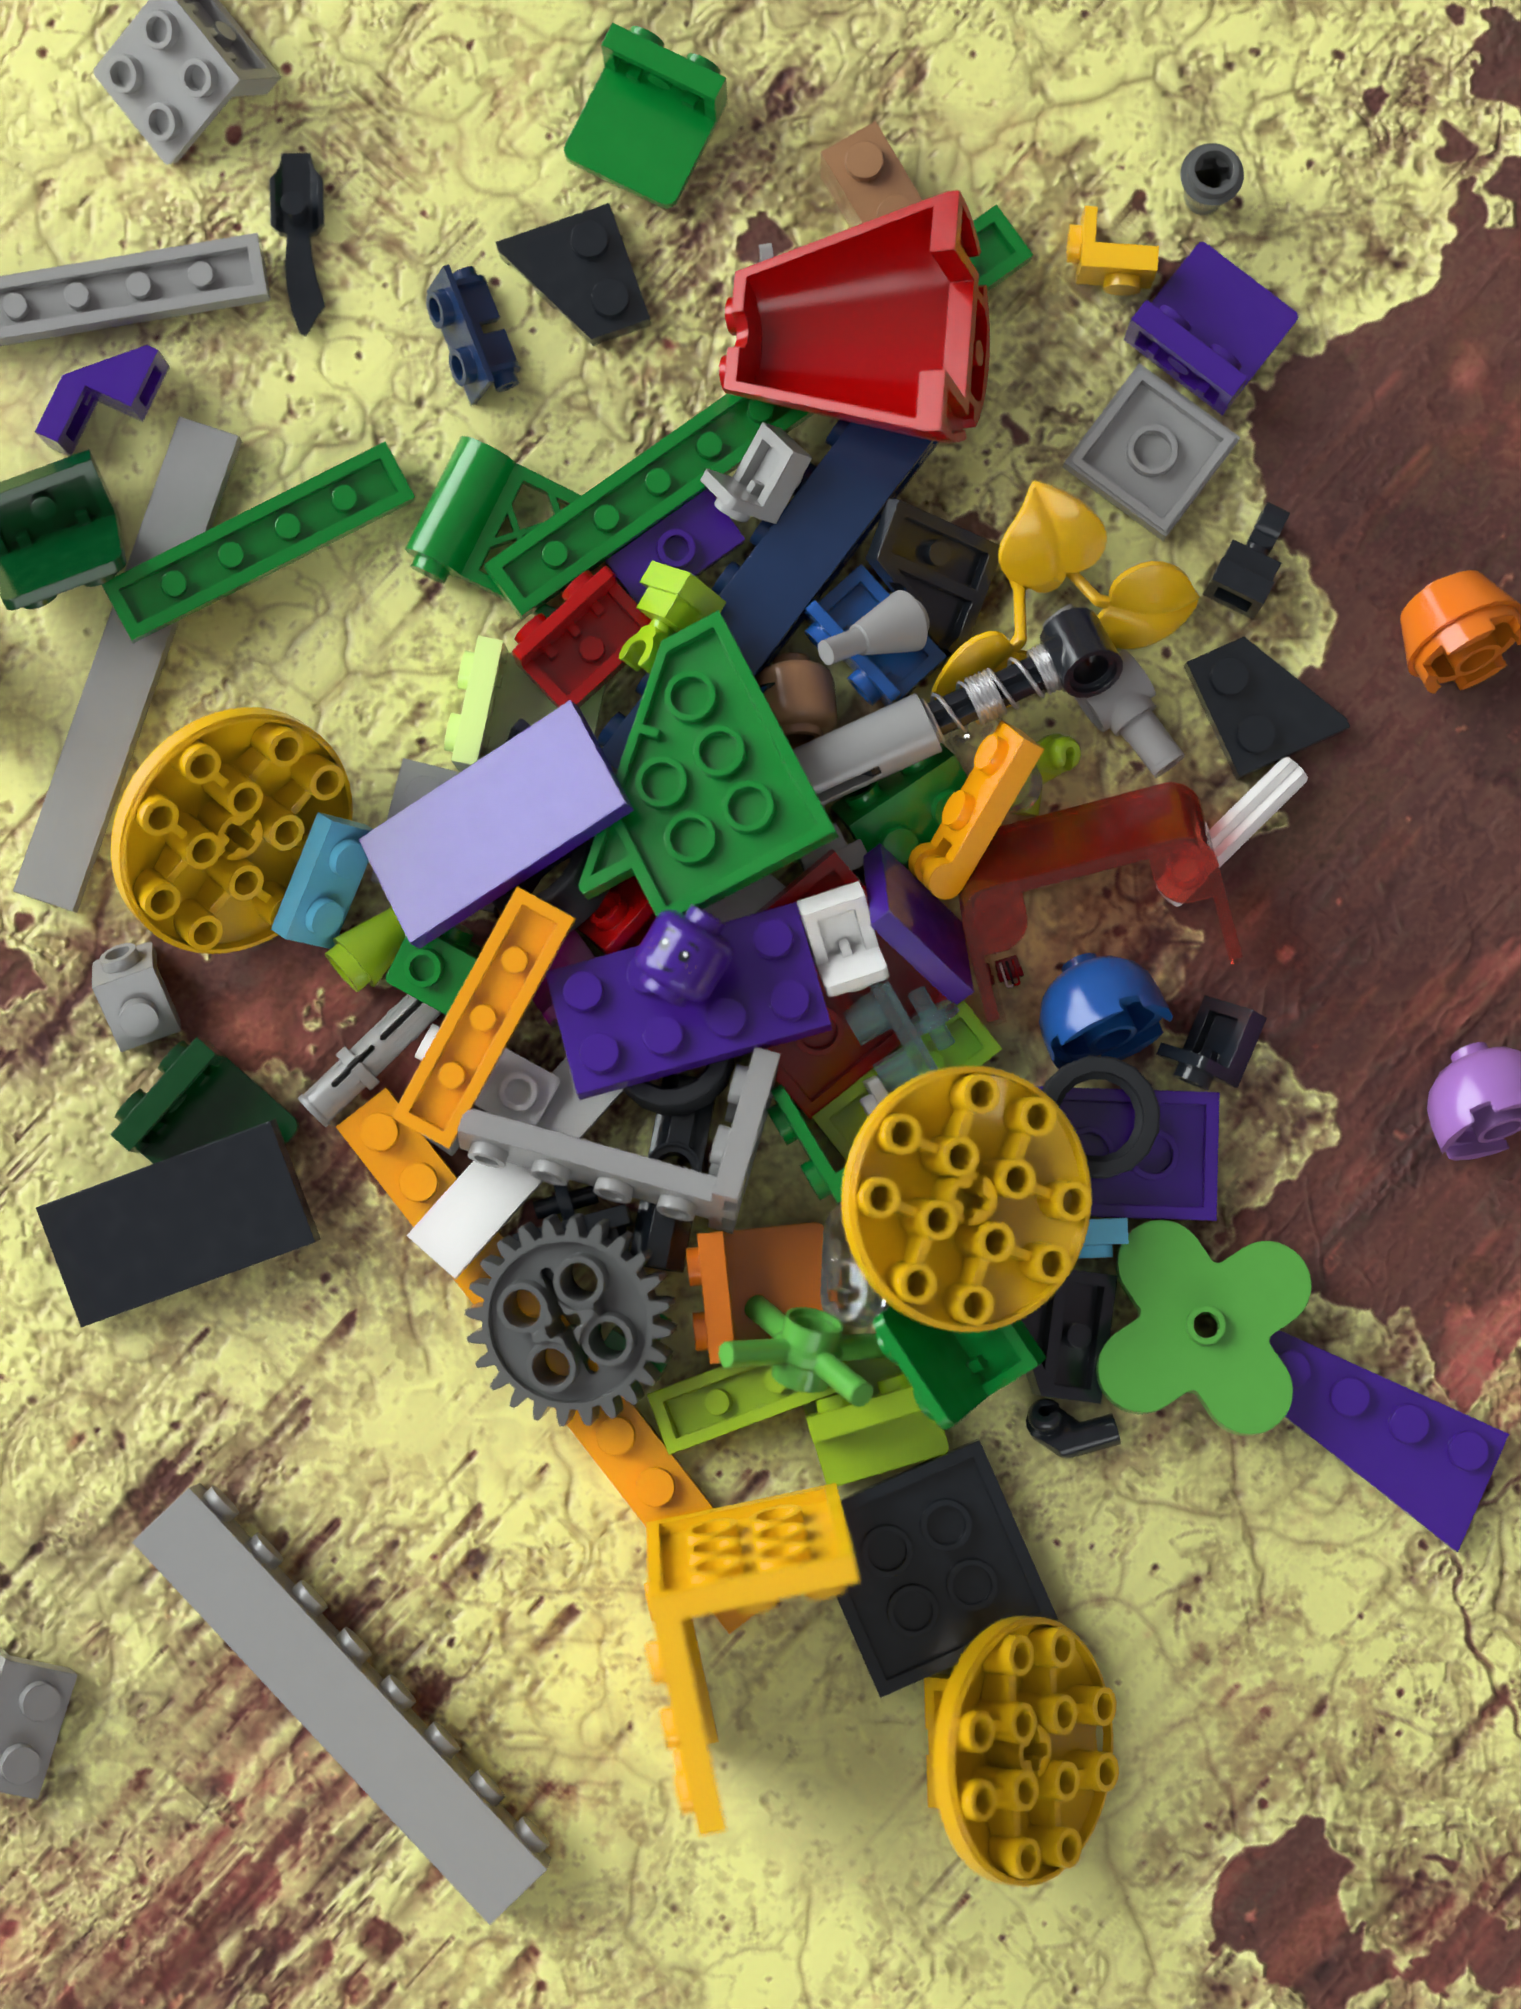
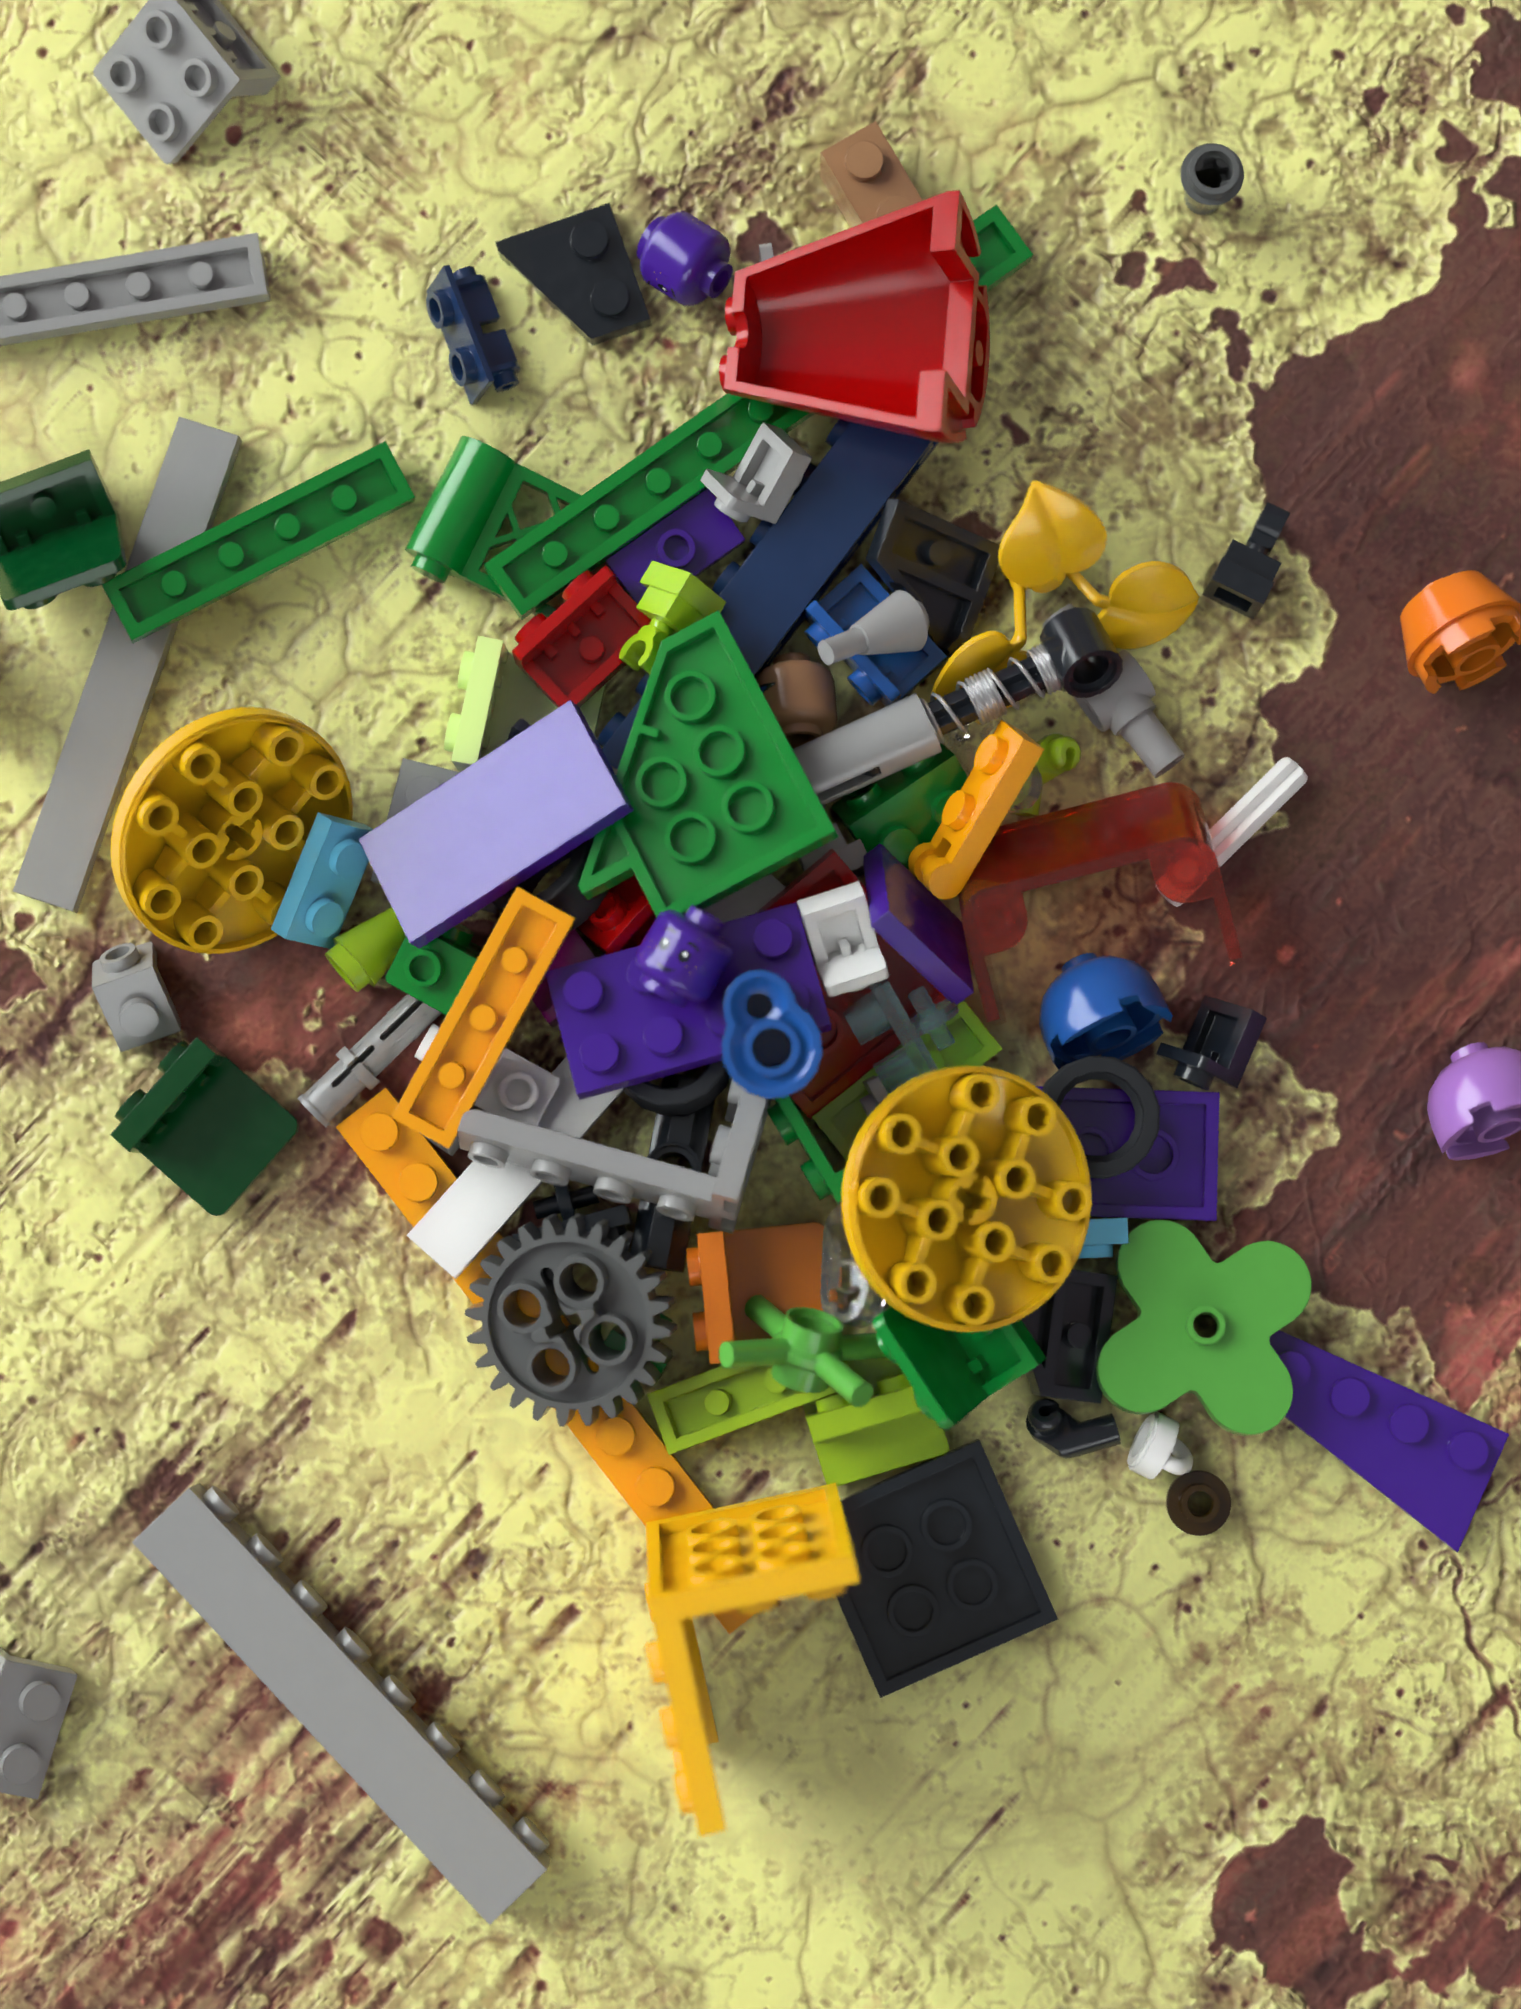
(121, 382): dark purple slope -> none
(178, 1223): black tile -> none
(299, 215): black piece -> none
(647, 116): green bracket -> none
(684, 258): none -> dark purple head
(768, 1038): none -> blue piece
(1009, 969): dark red piece -> none
(1019, 1751): yellow bracket -> none
(1115, 266): yellow bracket -> none
(1151, 452): light grey tile -> none
(1153, 1447): none -> white tile
(1178, 1497): none -> dark brown plate
(1210, 327): dark purple bracket -> none
(1259, 707): black wing -> none

